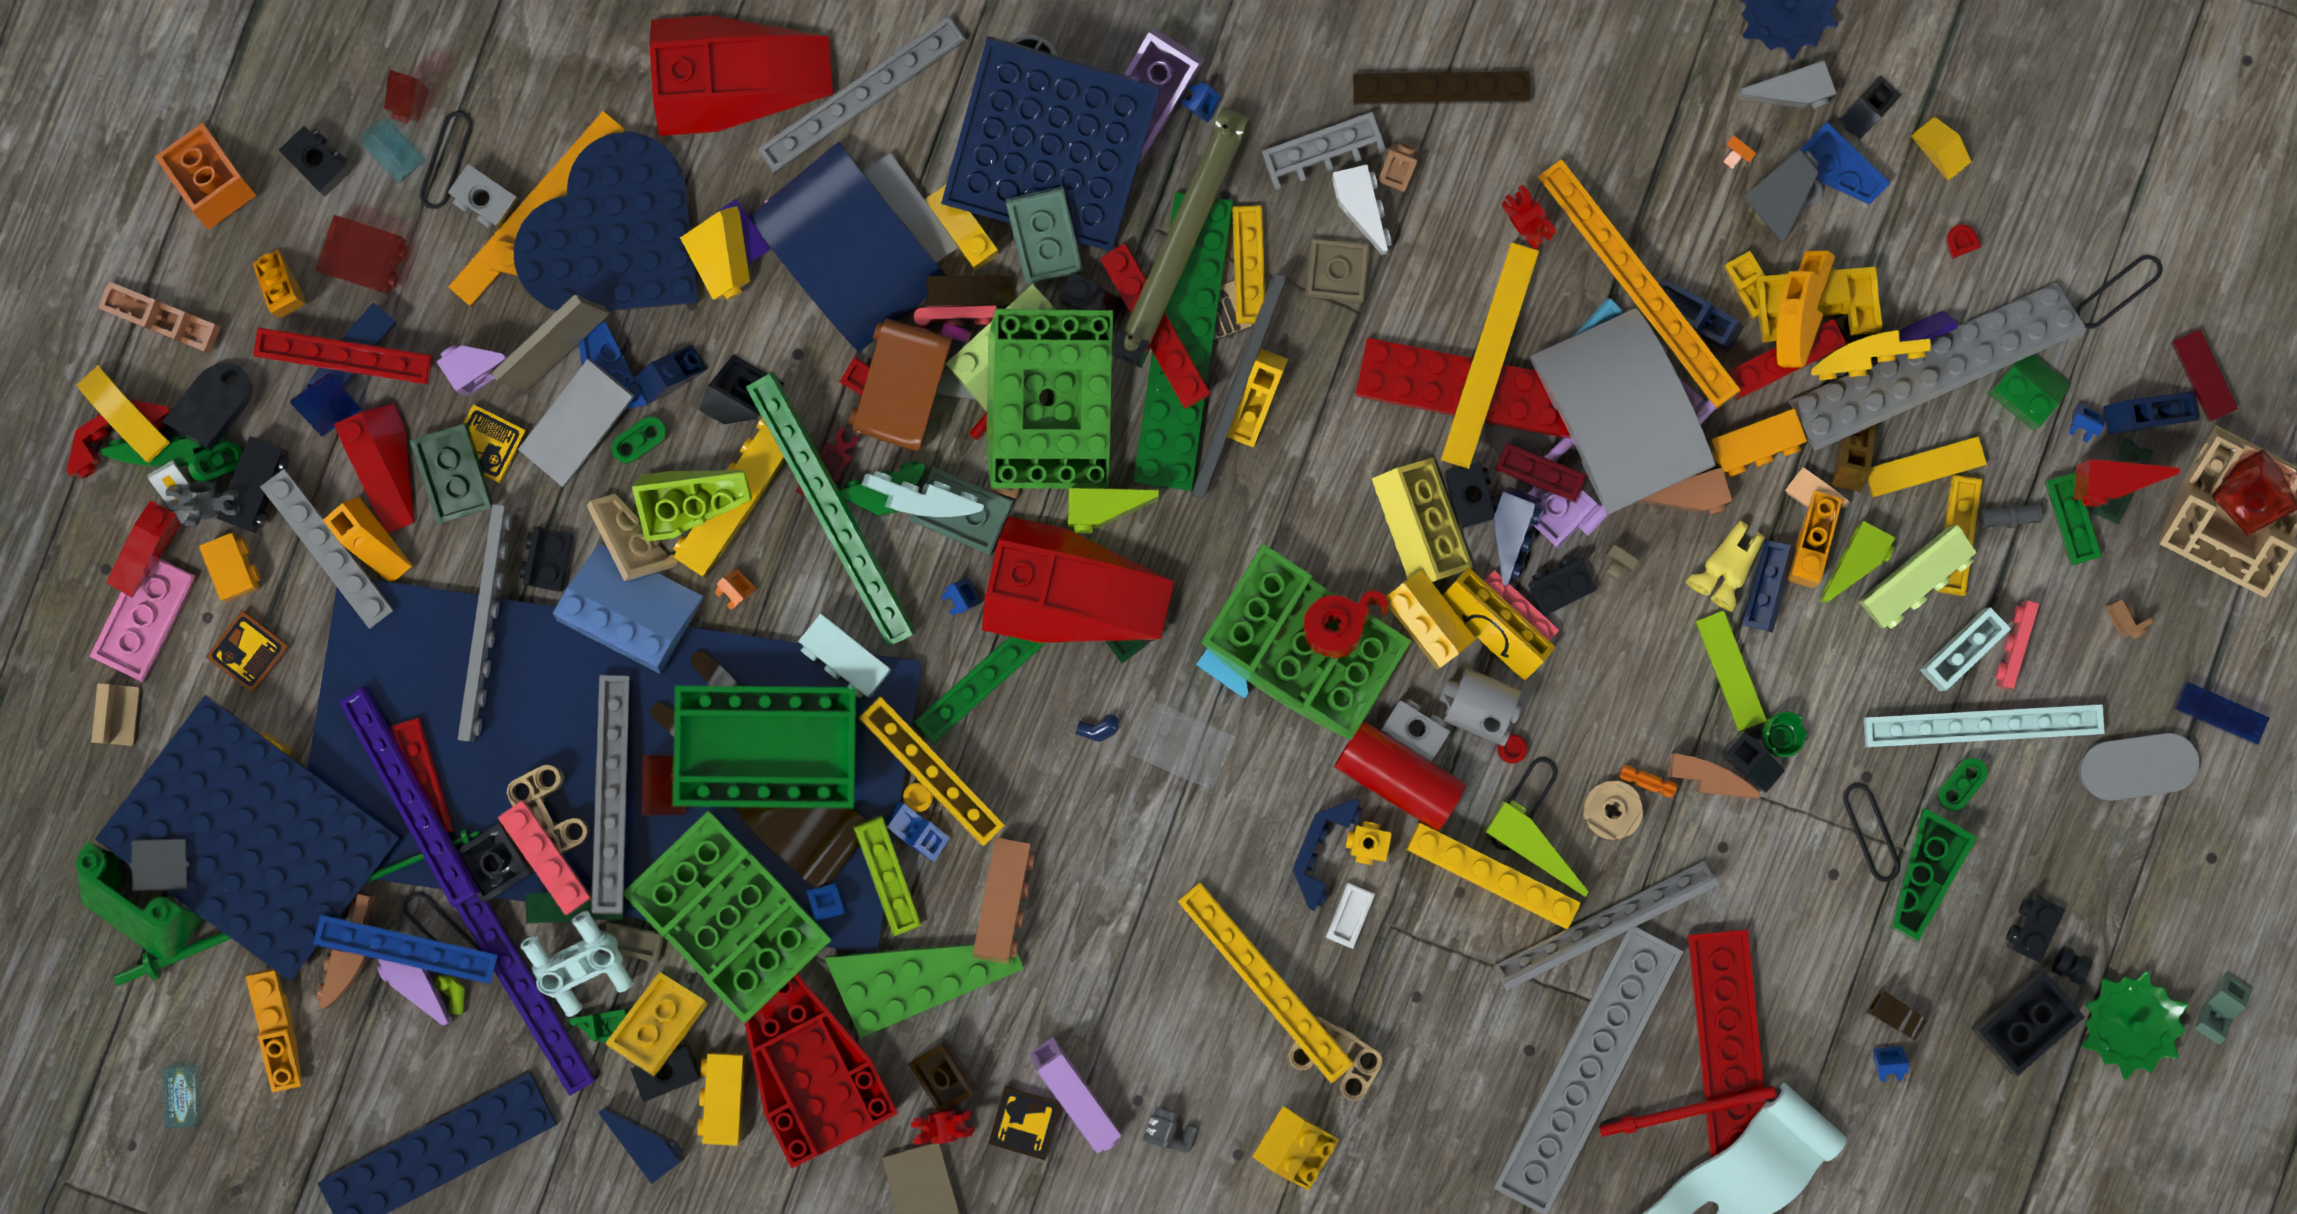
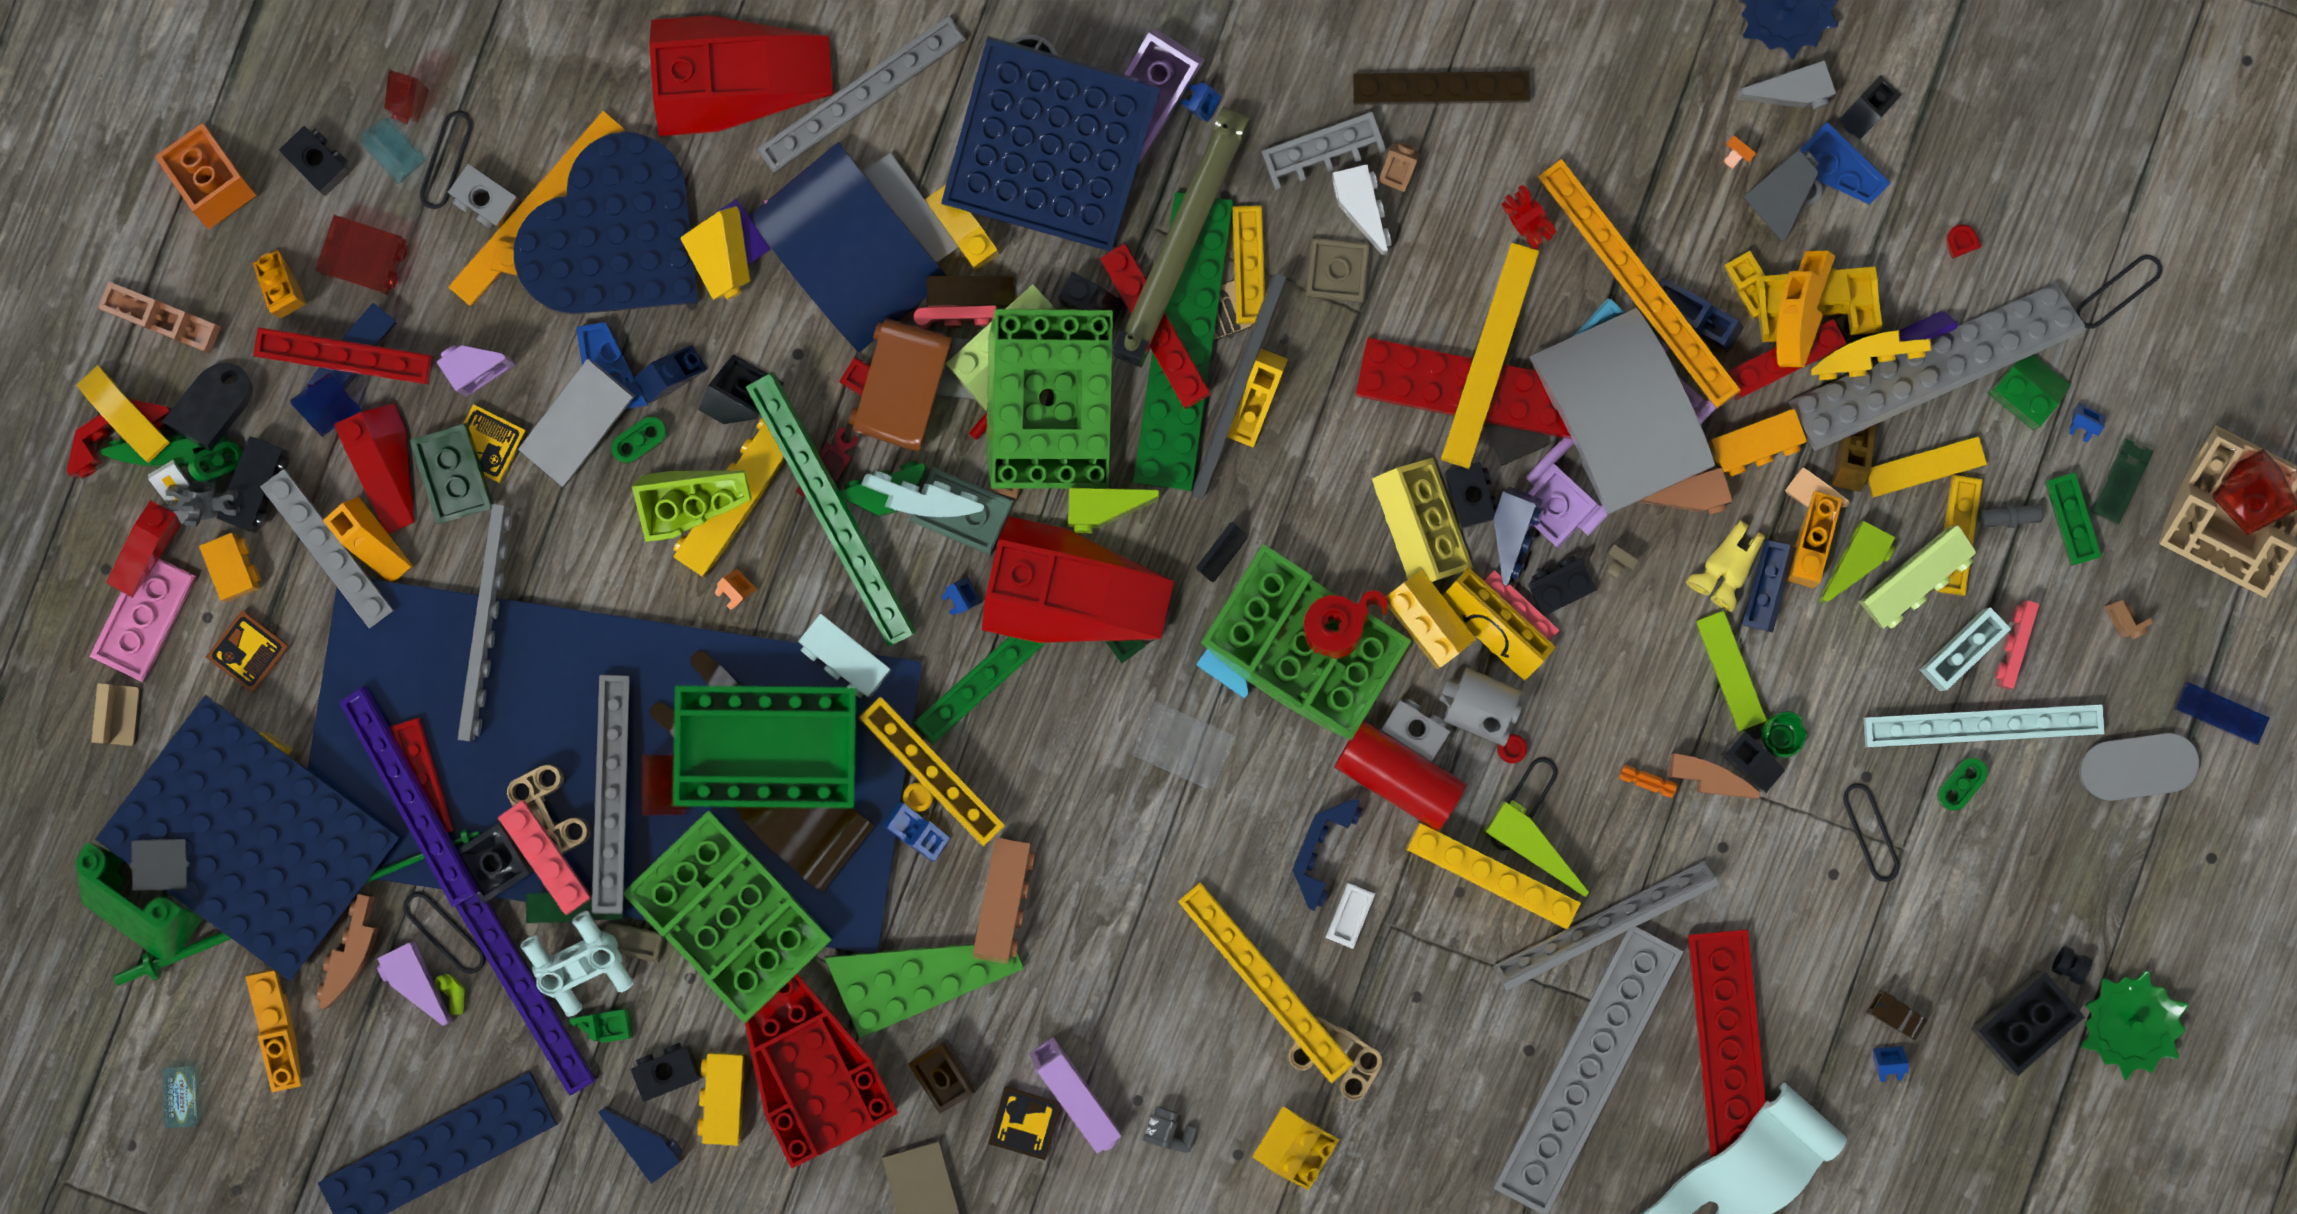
(405, 949): blue plate -> none
(546, 559): black bracket -> none
(550, 343): dark tan tile -> none
(626, 539): tan wing -> none
(631, 617): medium blue slope -> none
(656, 1023): yellow plate -> none
(825, 902): blue tile -> none
(887, 875): lime tile -> none
(942, 1127): red pin -> none
(956, 332): magenta tile -> none
(1044, 234): sand green tile -> none
(1100, 731): dark blue arm -> none
(1221, 552): none -> black slope
(1379, 847): yellow brick -> none
(1541, 472): dark red tile -> none
(1629, 806): tan plate -> none
(1630, 1124): red bar -> none
(1931, 867): green wedge -> none
(1942, 147): yellow slope -> none
(2034, 928): black bracket -> none
(2106, 480): red slope -> none
(2151, 412): dark blue slope -> none
(2204, 375): dark red tile -> none
(2221, 1007): sand green slope -> none

